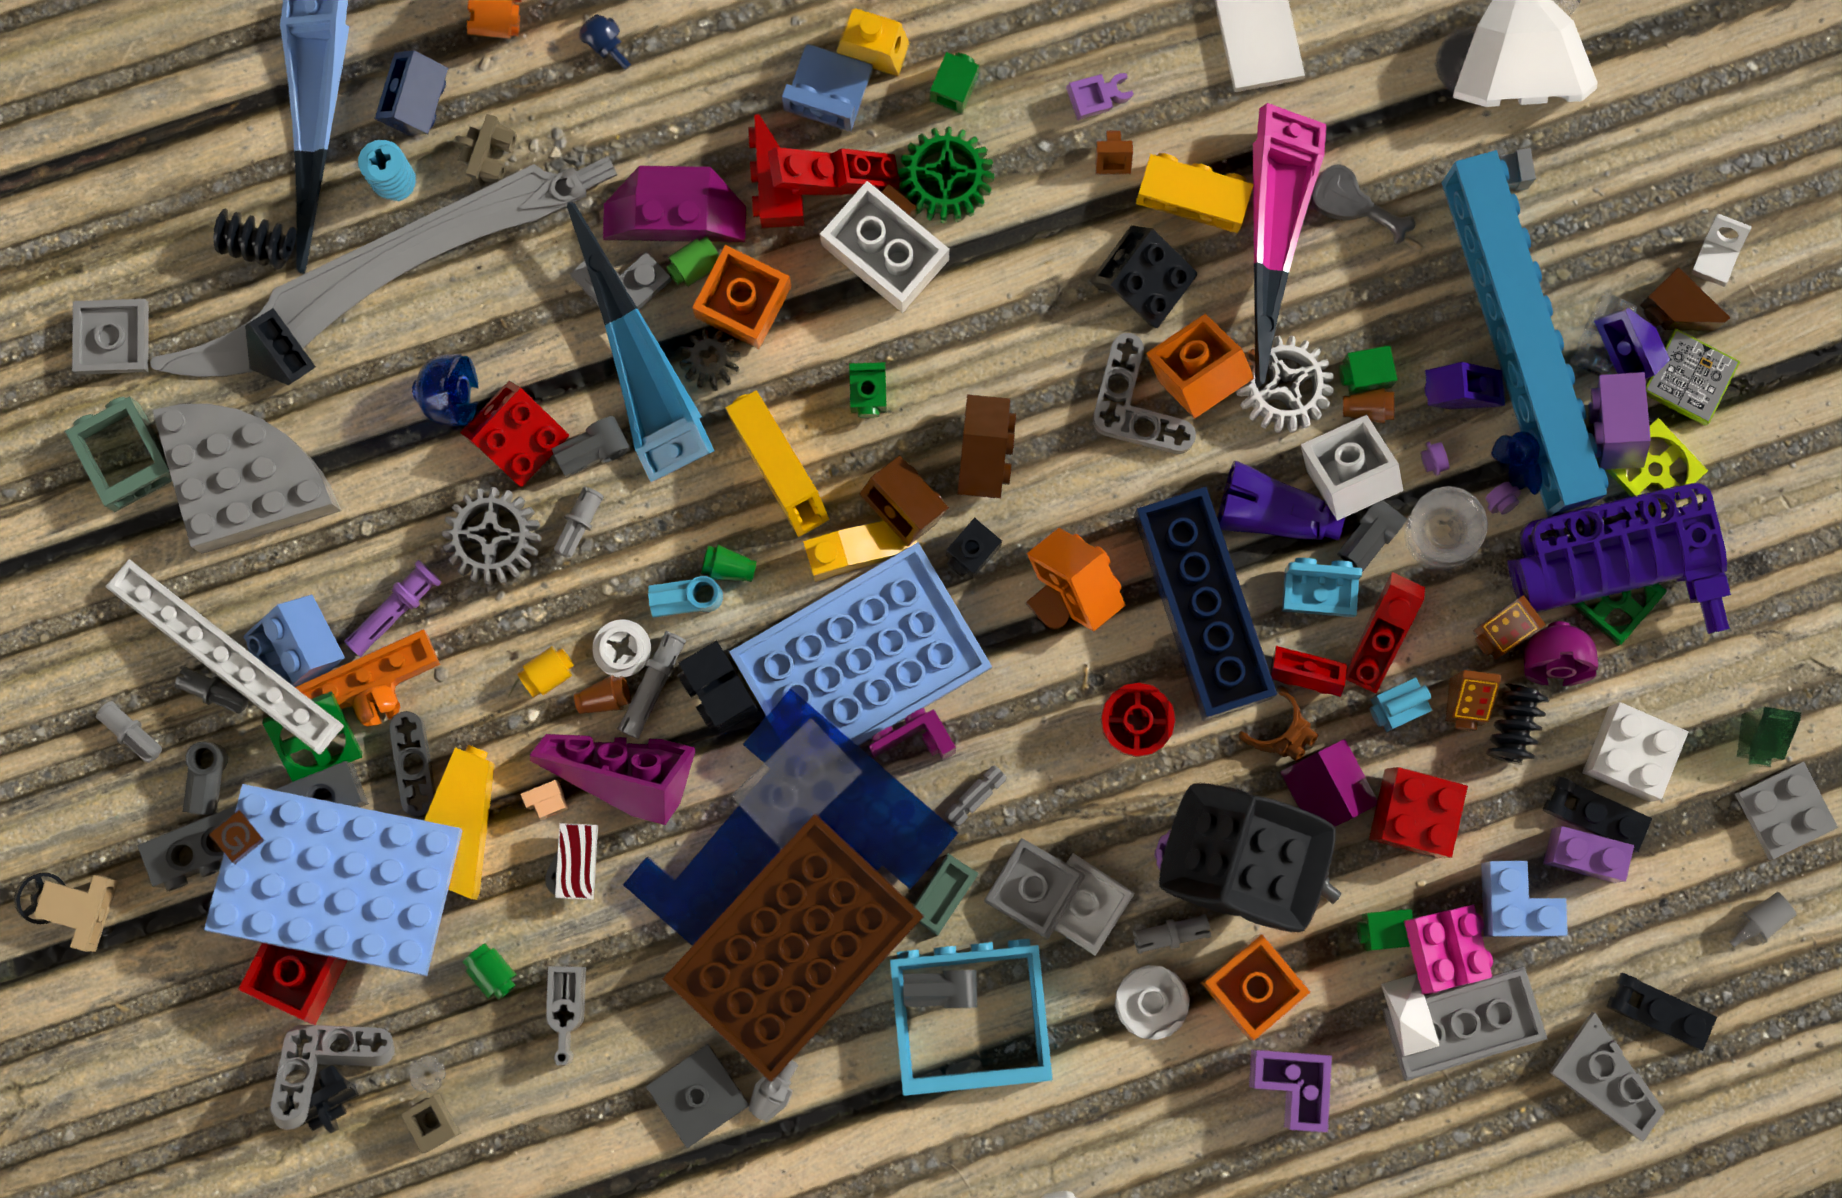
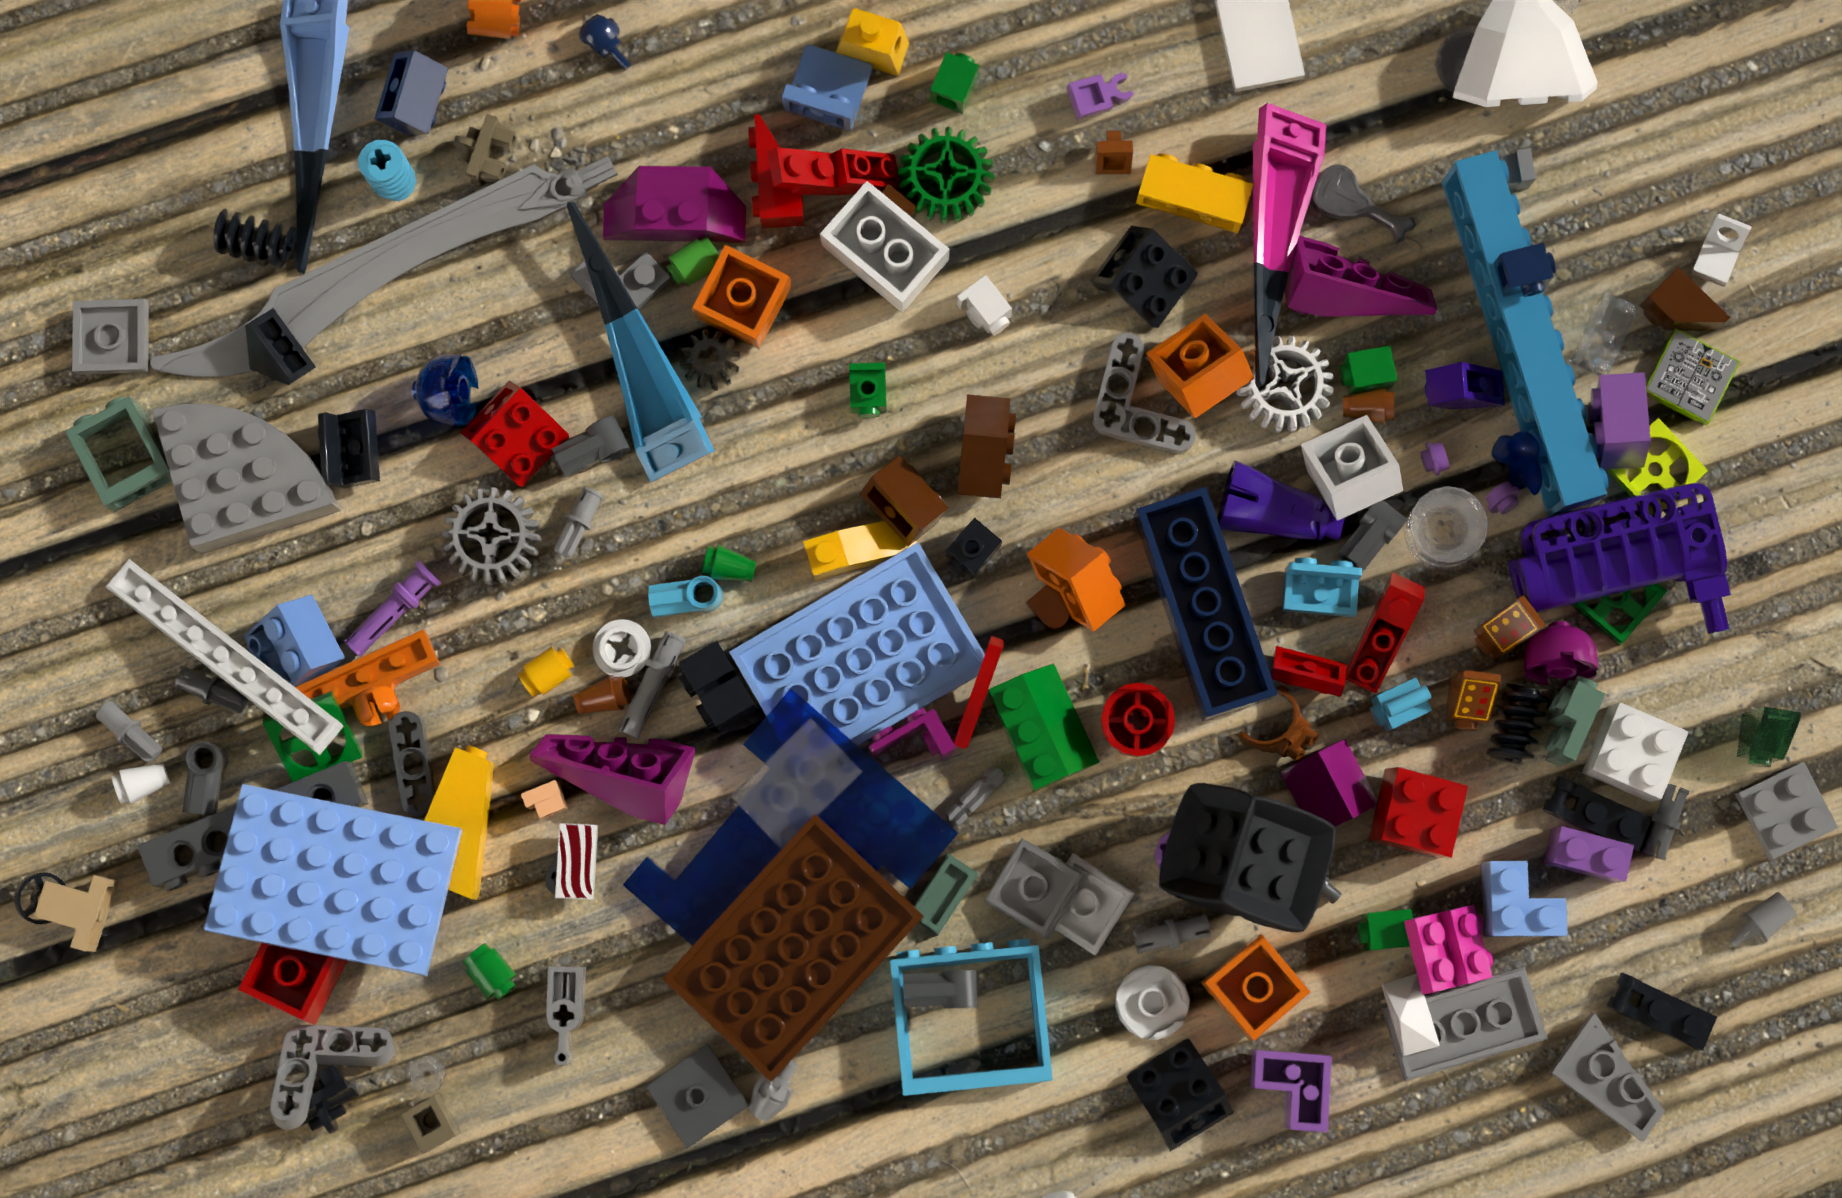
(139, 782): none -> white cone
(237, 837): reddish brown tile -> none
(349, 448): none -> black bracket
(777, 463): yellow slope -> none
(979, 692): none -> red tile
(985, 306): none -> white brick
(1042, 727): none -> green slope
(1180, 1094): none -> black bracket
(1336, 286): none -> magenta wedge
(1525, 270): none -> dark blue brick
(1573, 712): none -> sand green plate
(1632, 343): dark purple slope -> none
(1665, 822): none -> dark grey pin

